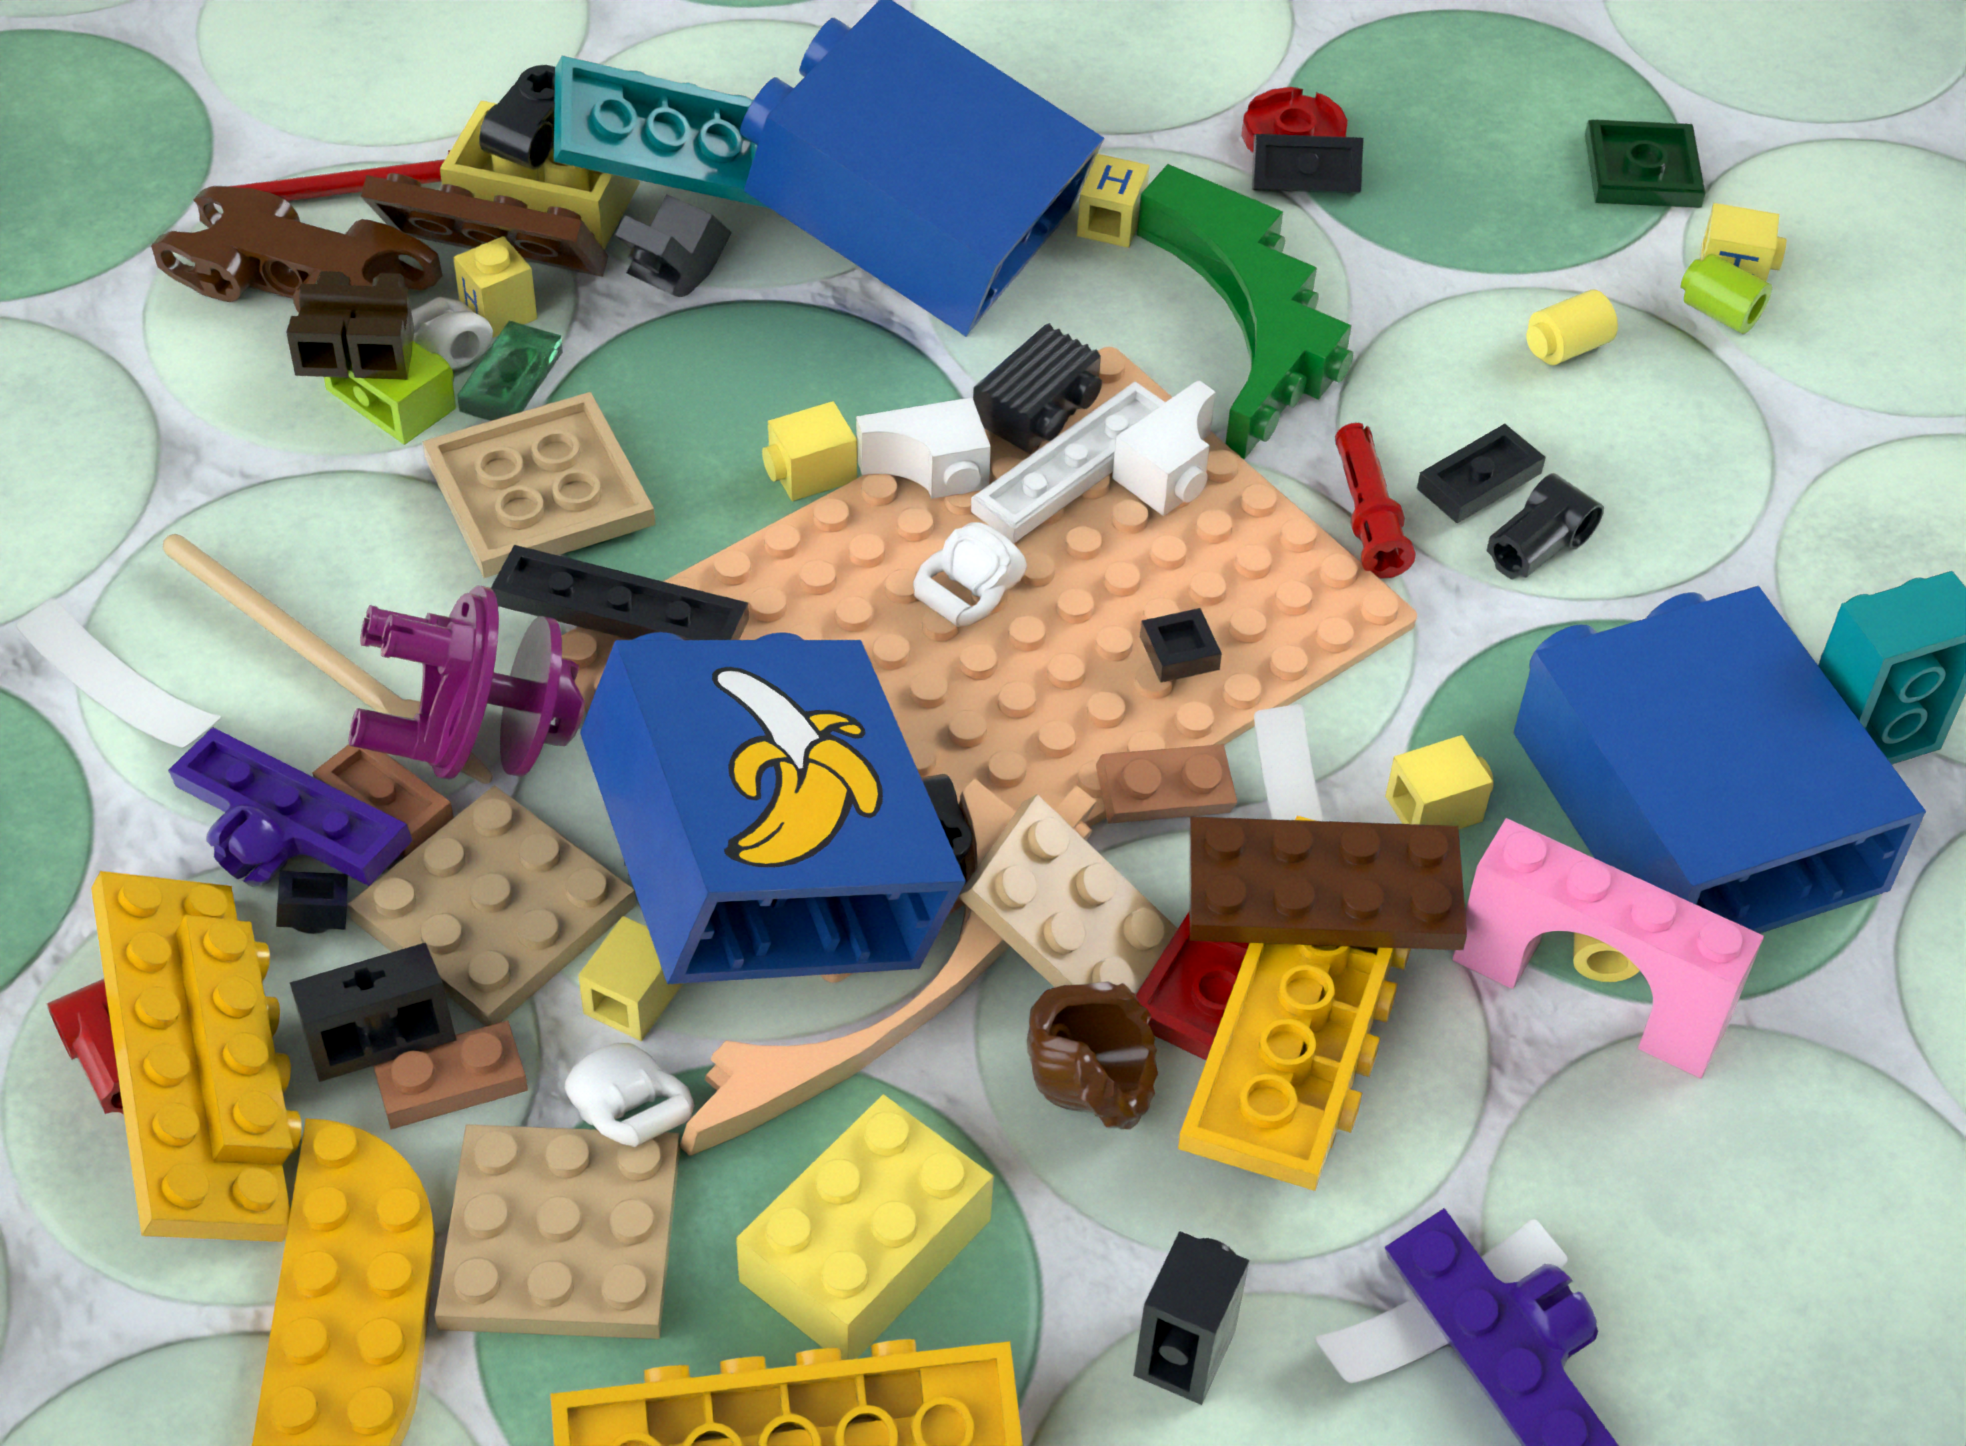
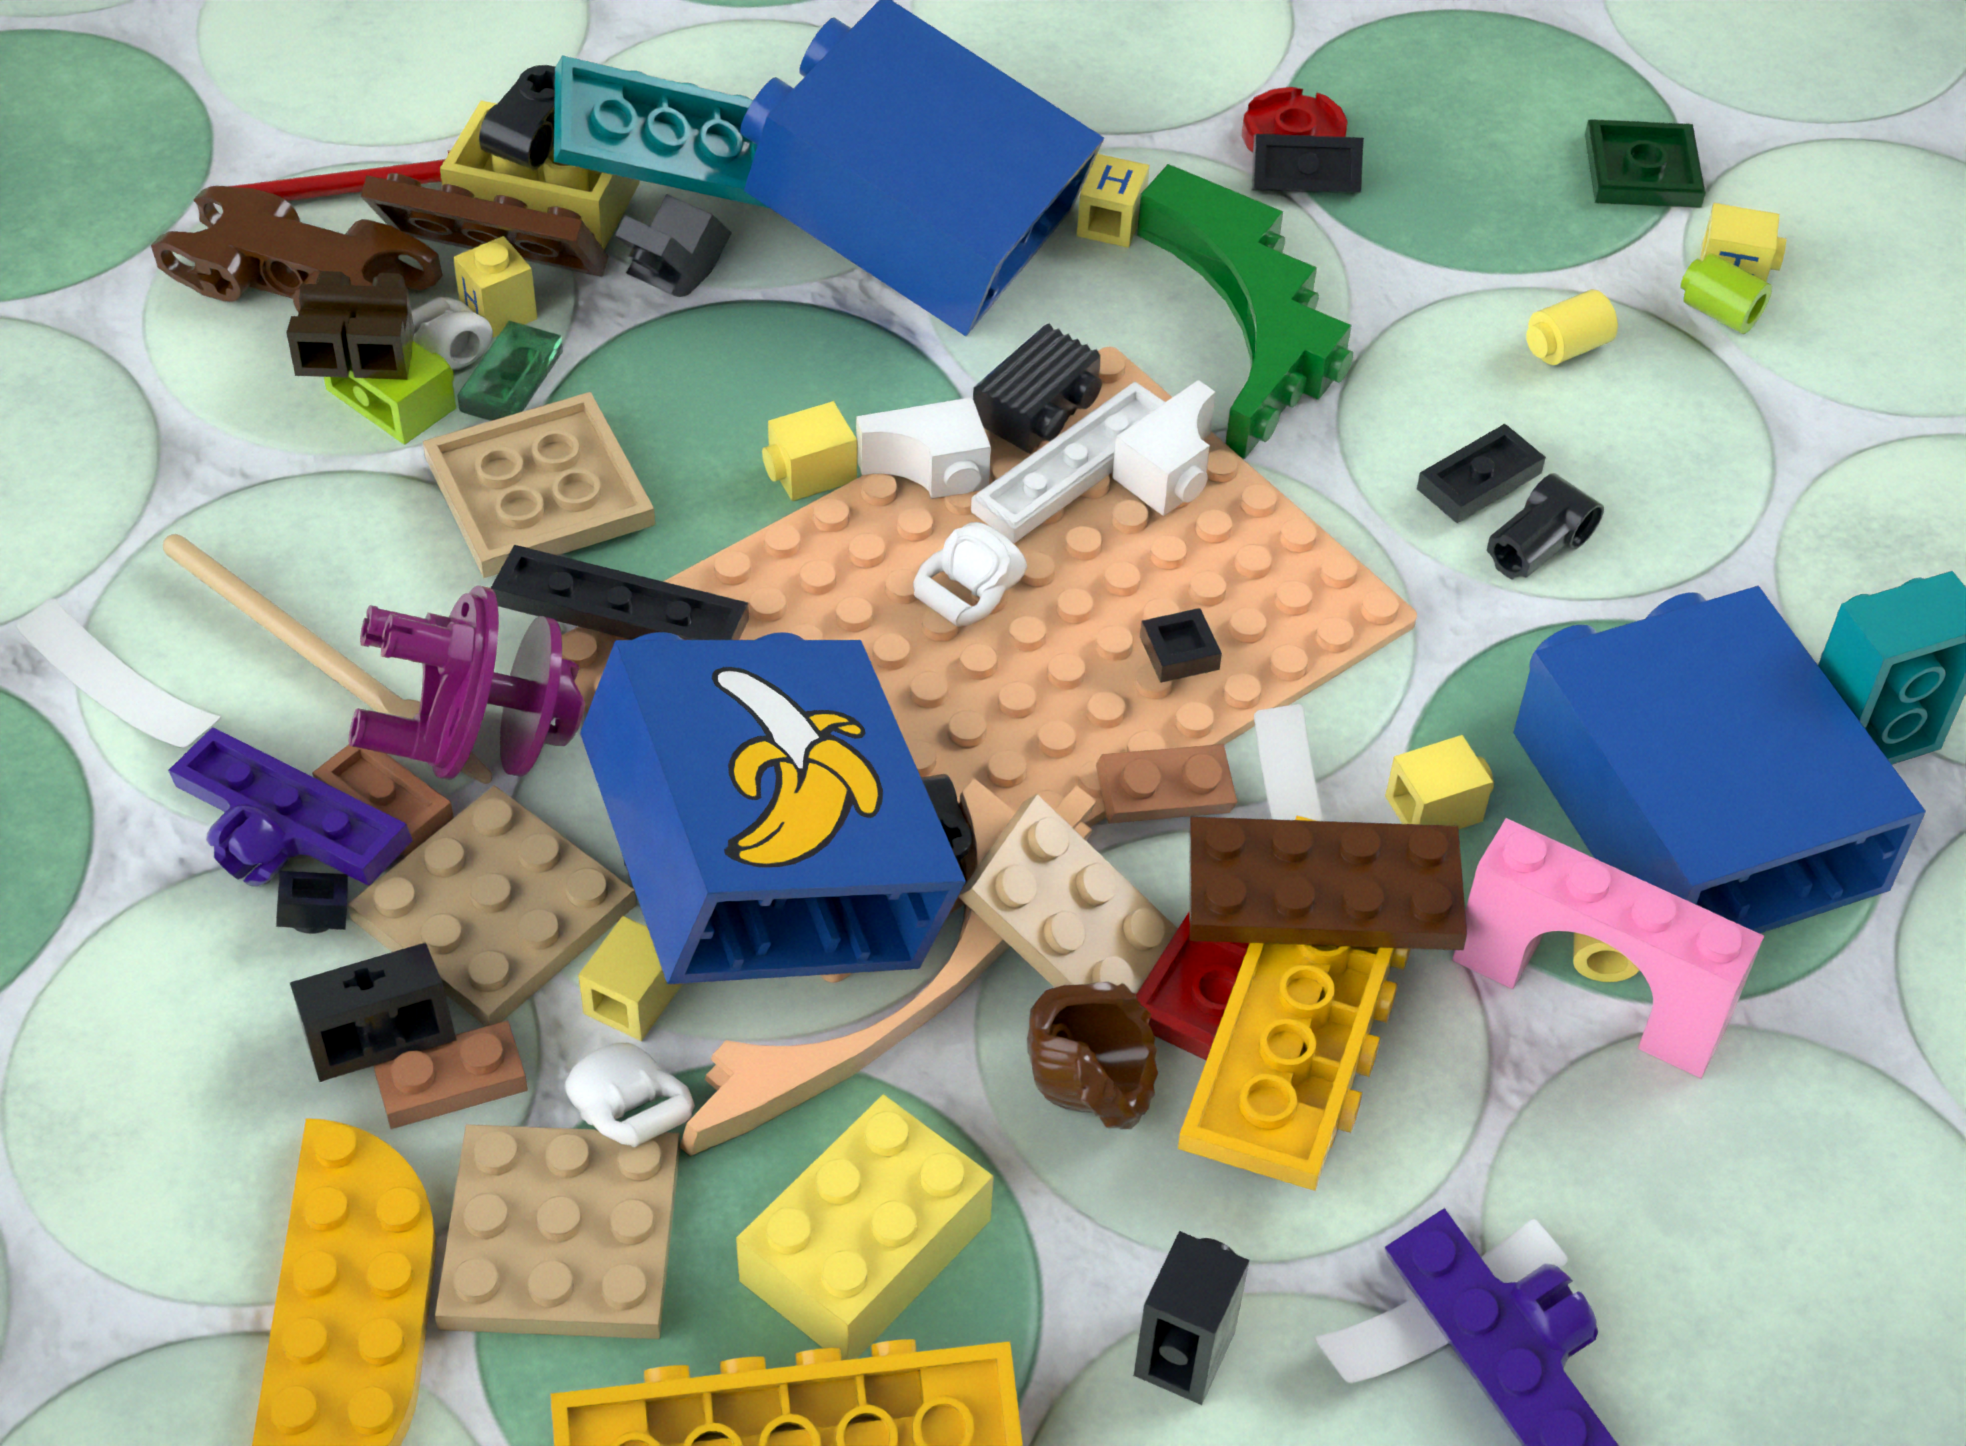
(87, 1035): red piece -> none
(196, 1059): yellow plate -> none
(1376, 516): red pin -> none

